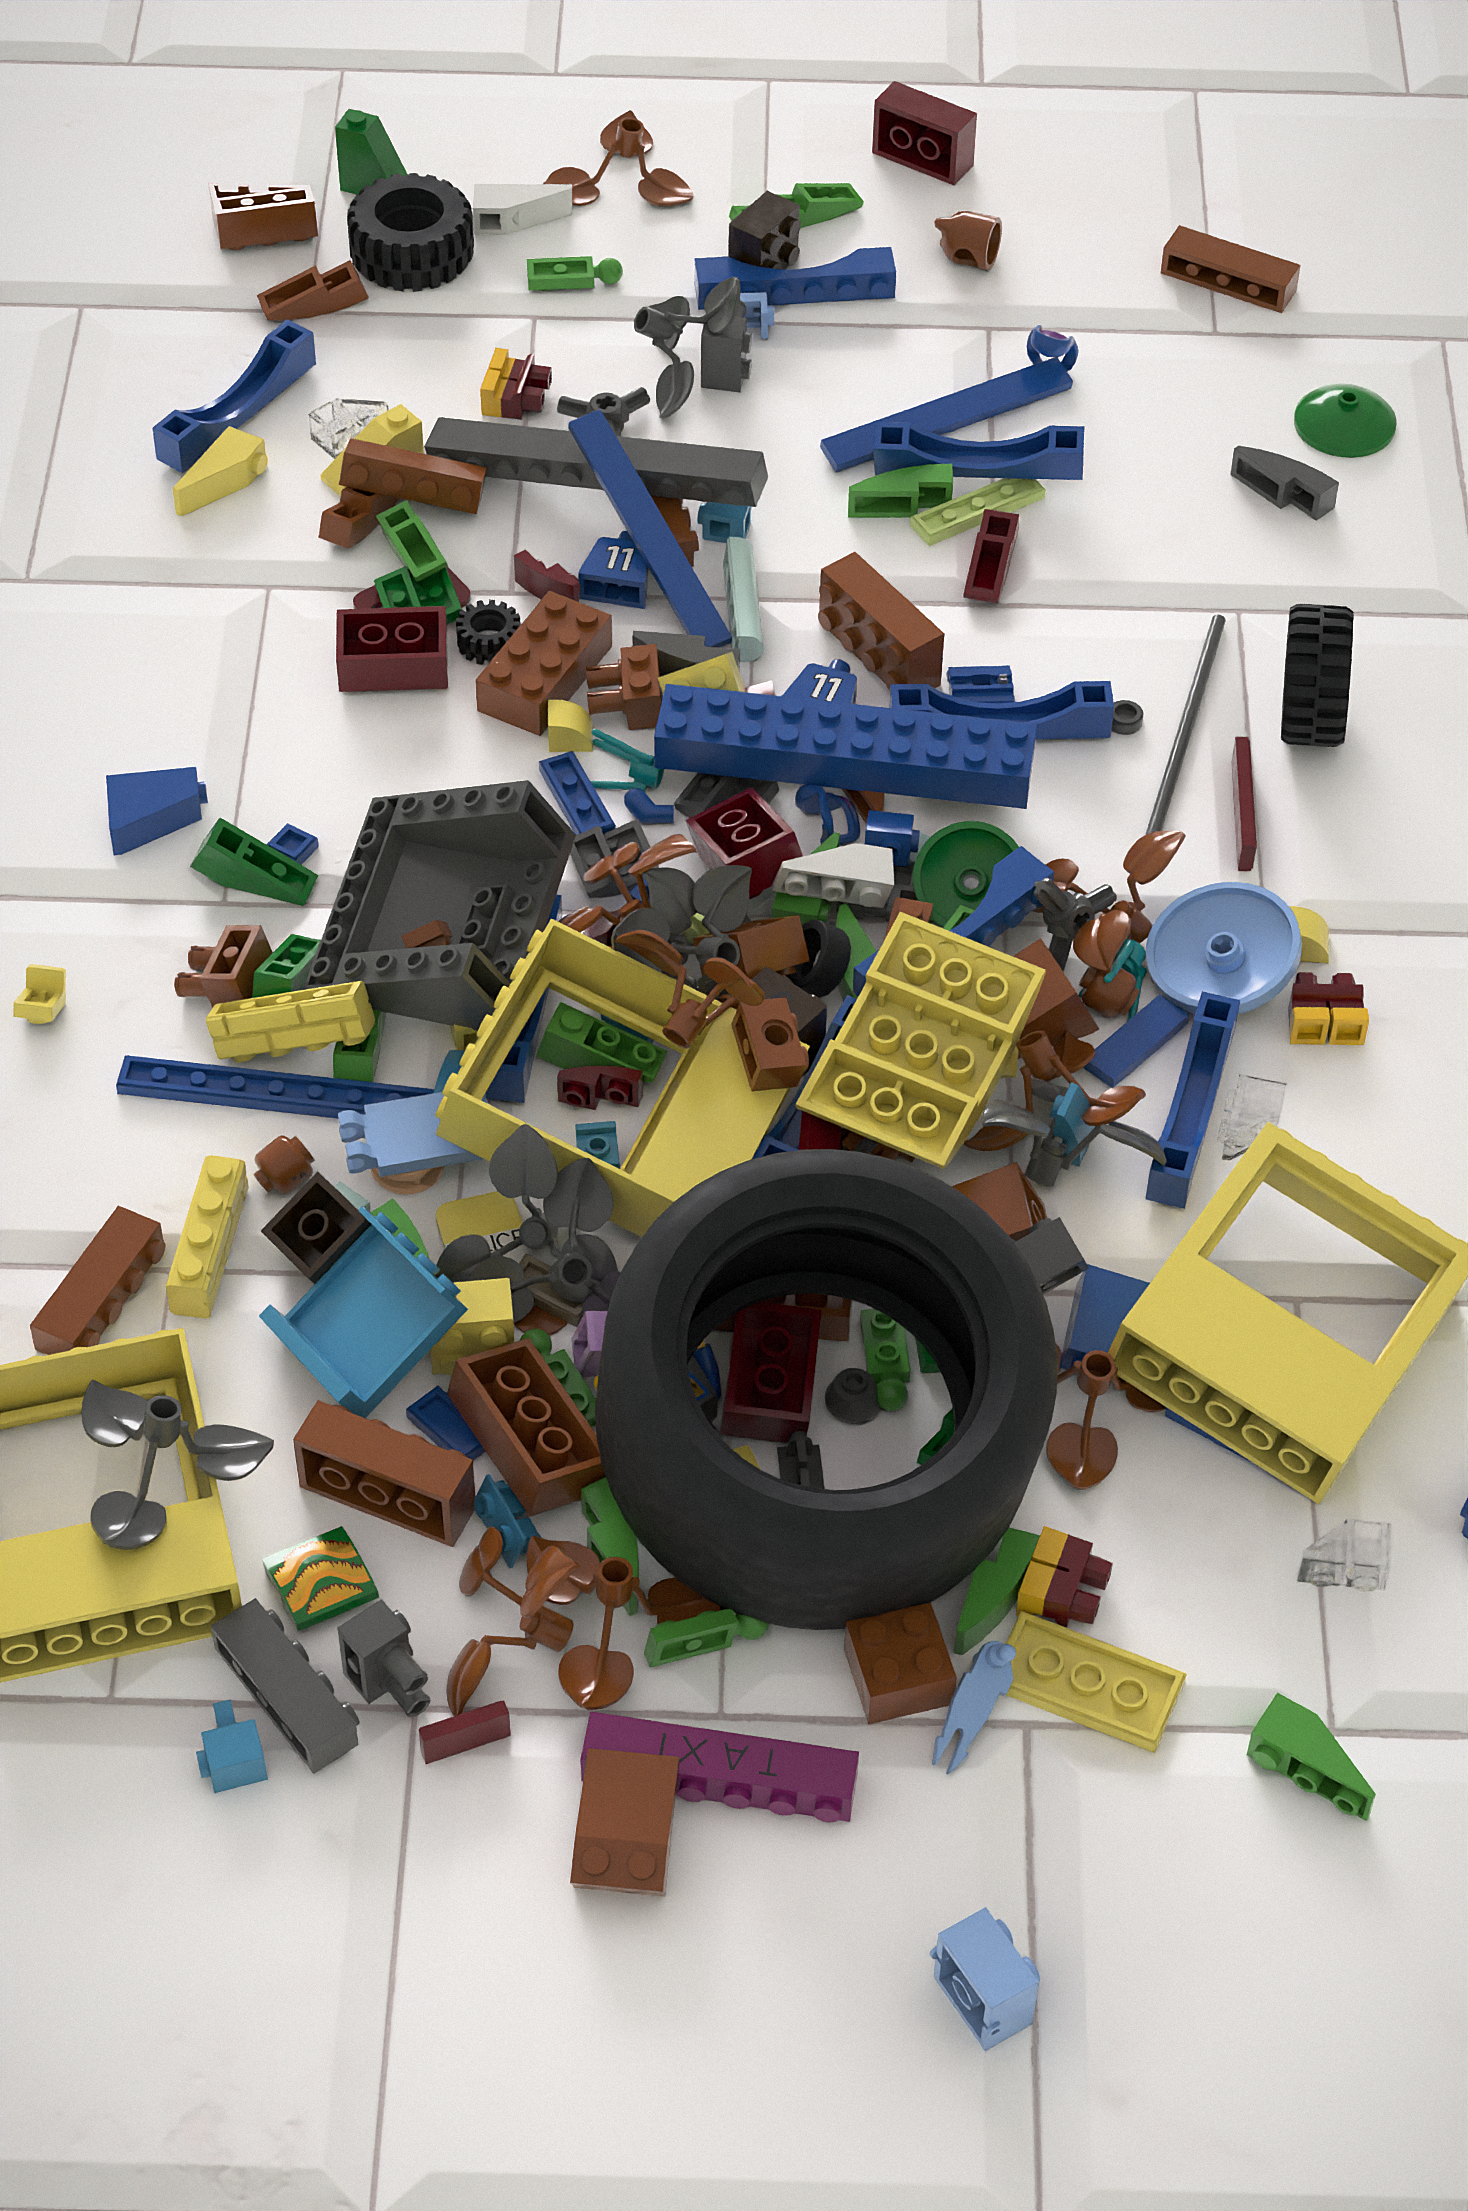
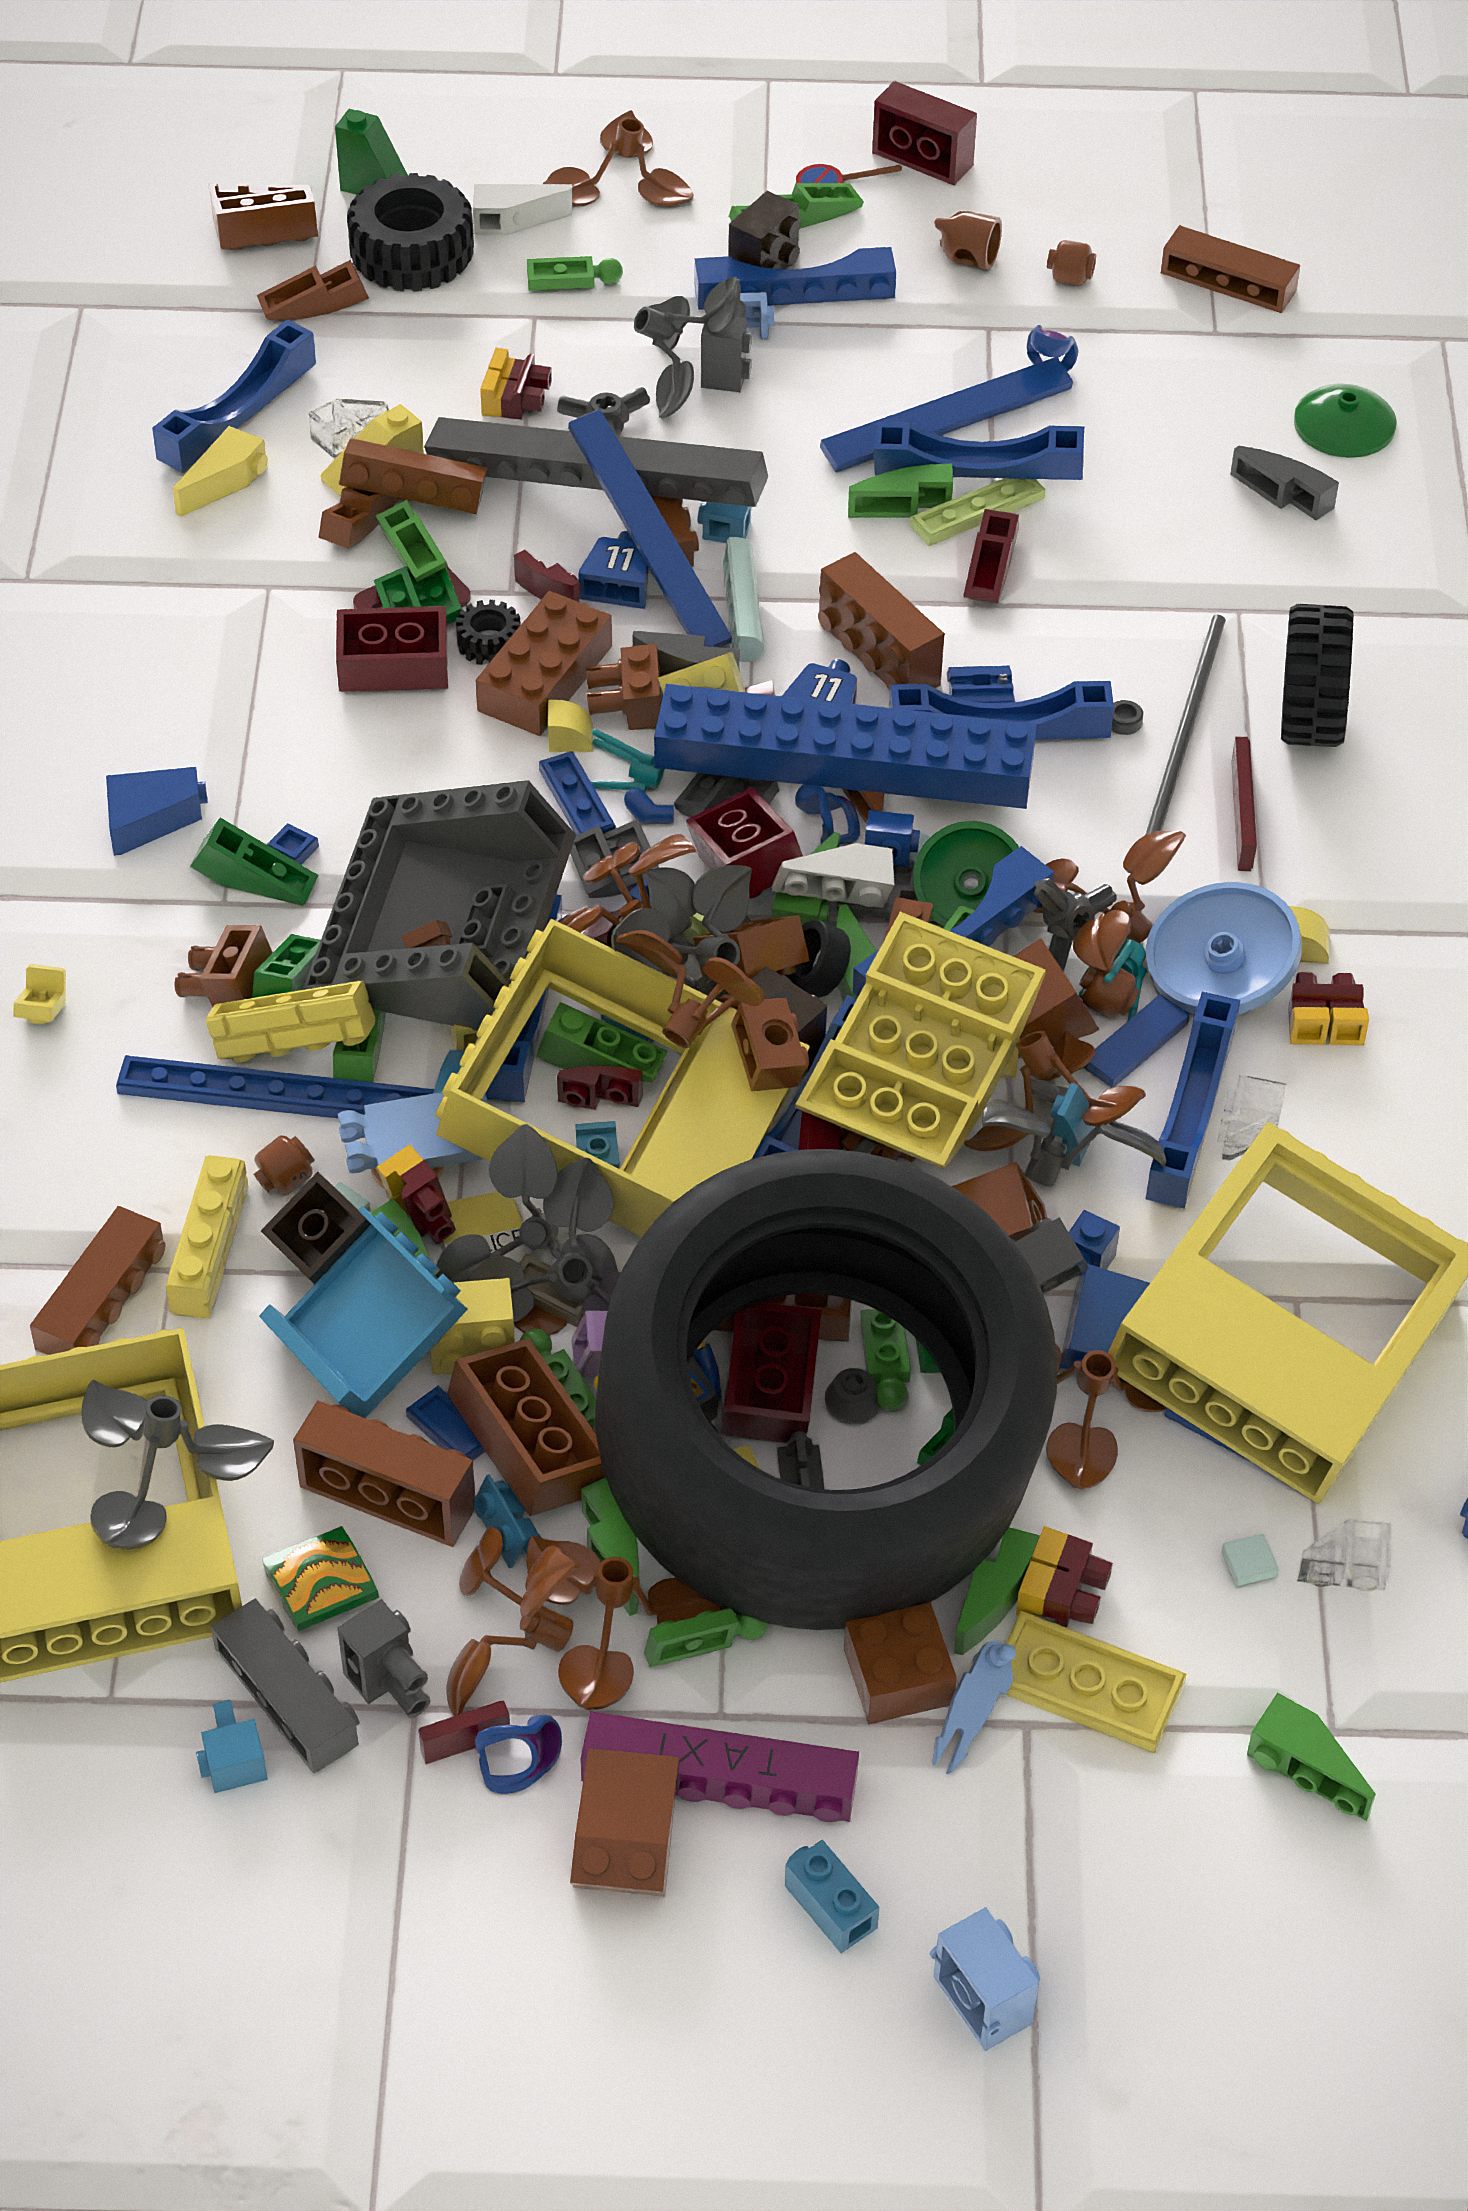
(418, 1193): none -> dark red hips
(544, 1740): none -> blue piece
(829, 174): none -> piece
(831, 1895): none -> dark azure brick
(1071, 262): none -> dark orange head
(1095, 1239): none -> blue brick
(1250, 1559): none -> light aqua tile

